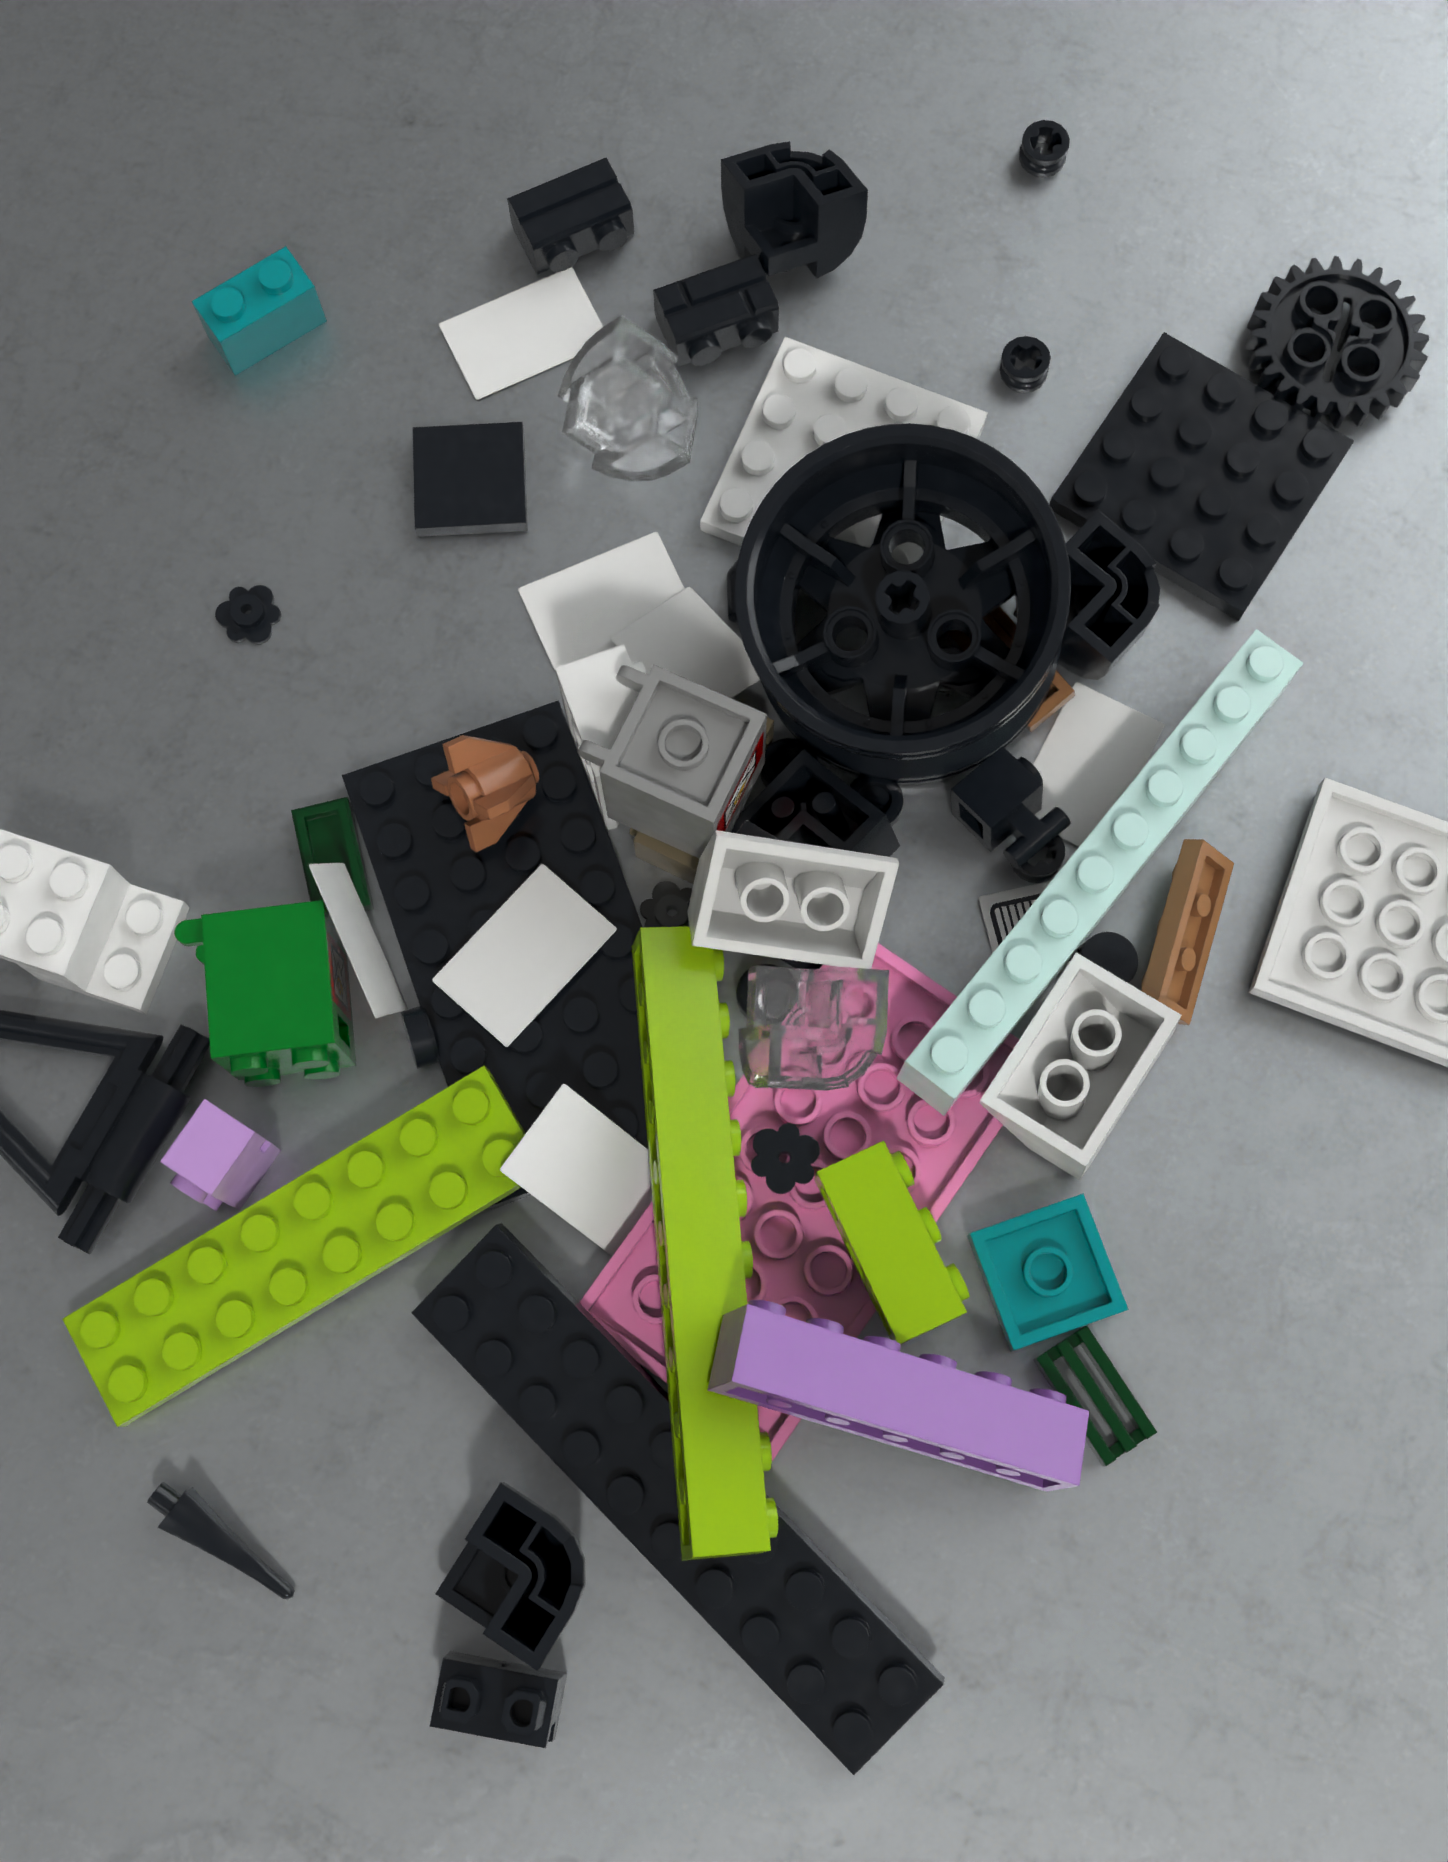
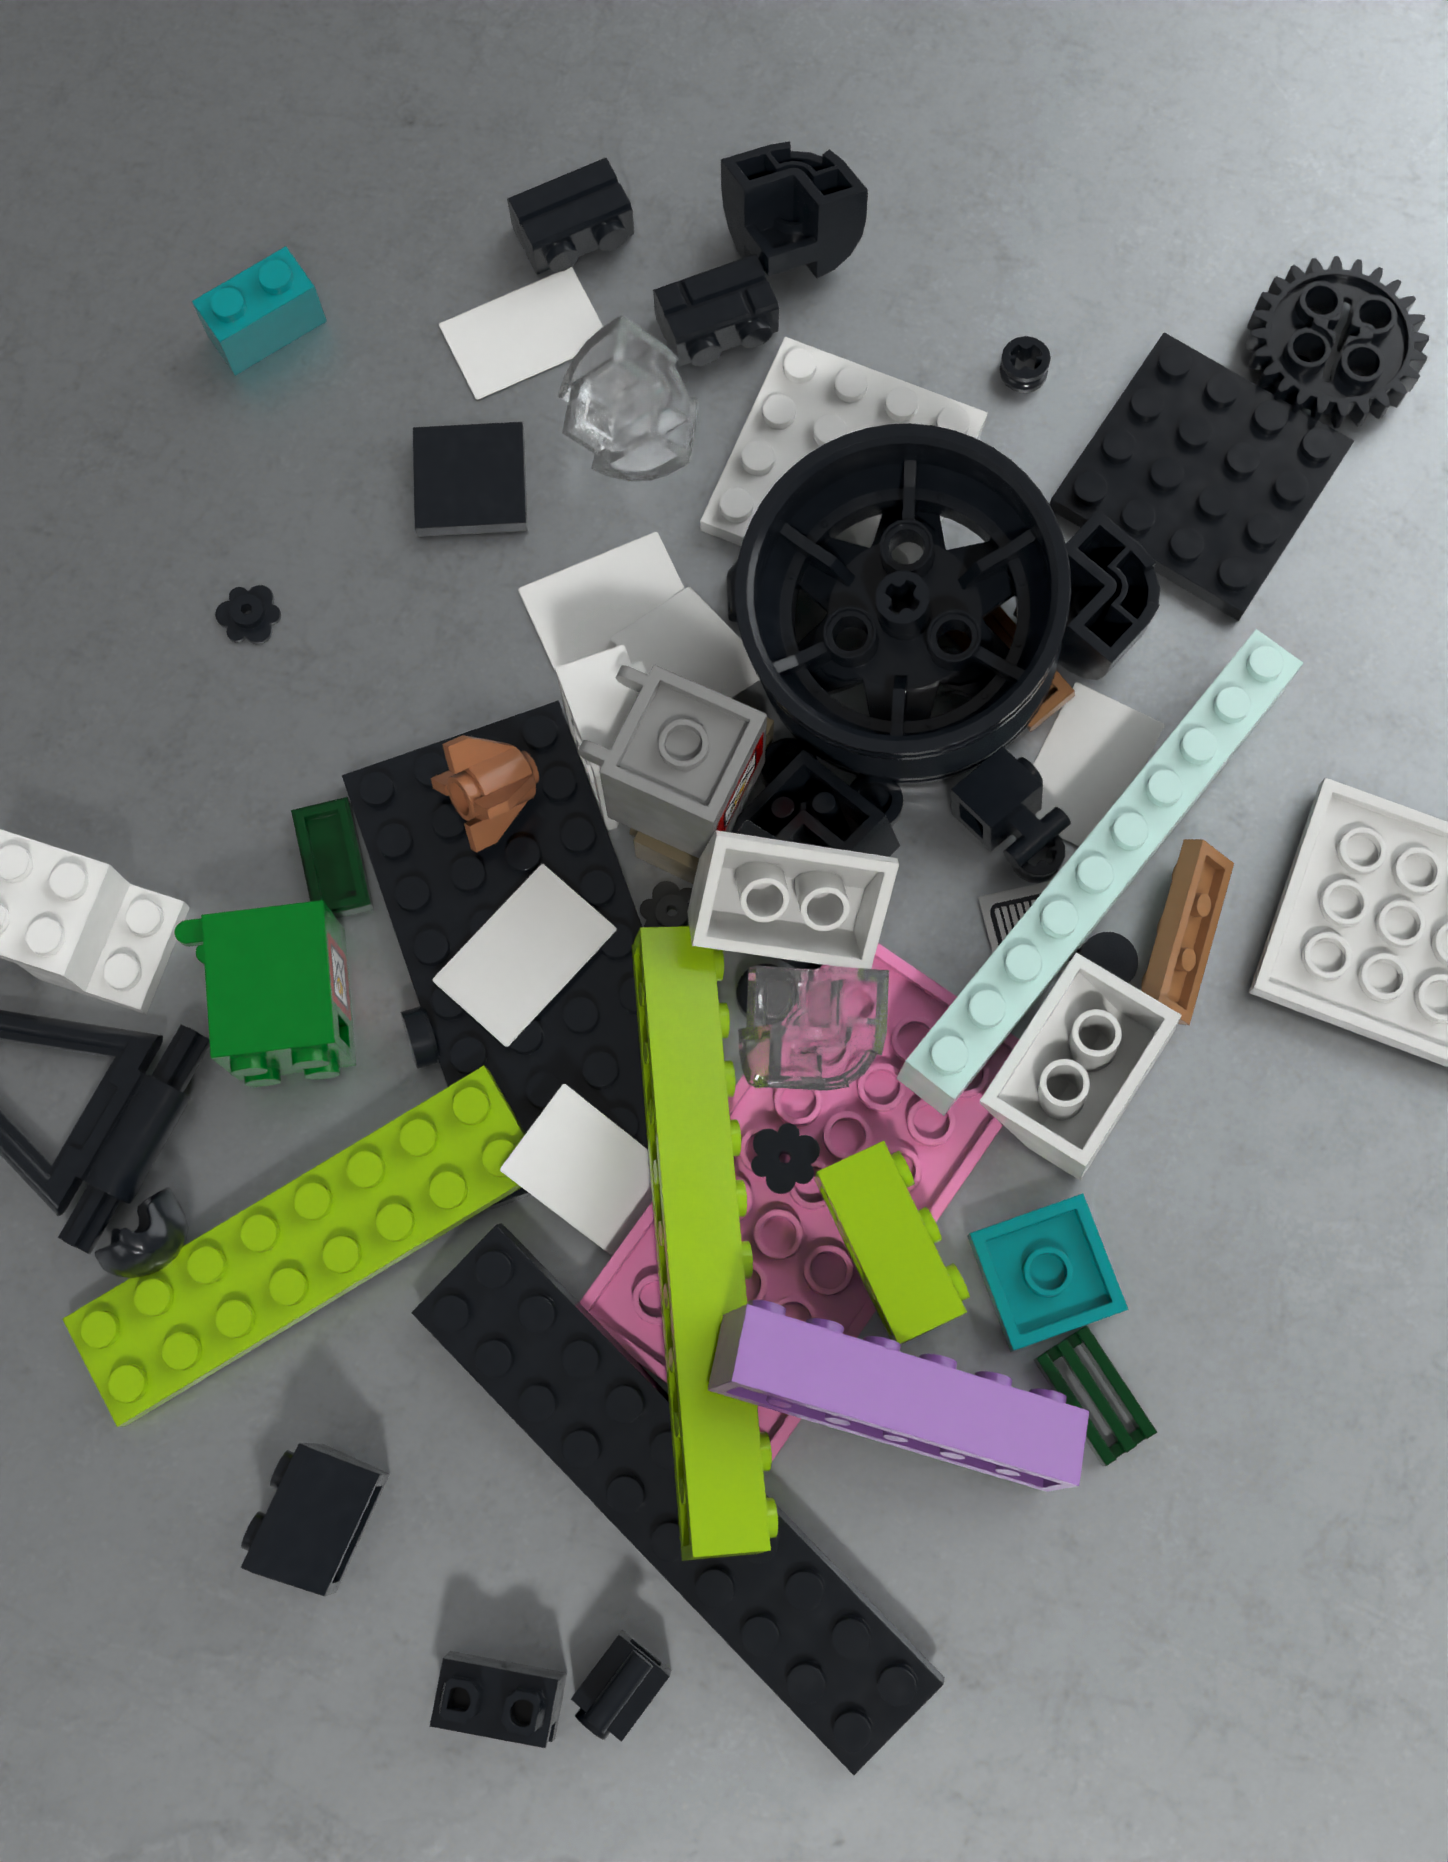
(153, 1244): none -> black hair
(196, 1523): black piece -> none
(218, 1158): lavender brick -> none
(313, 1518): none -> black slope
(358, 938): white sticker -> none
(518, 1575): black brick -> none
(619, 1688): none -> black brick
(1042, 164): black bush -> none

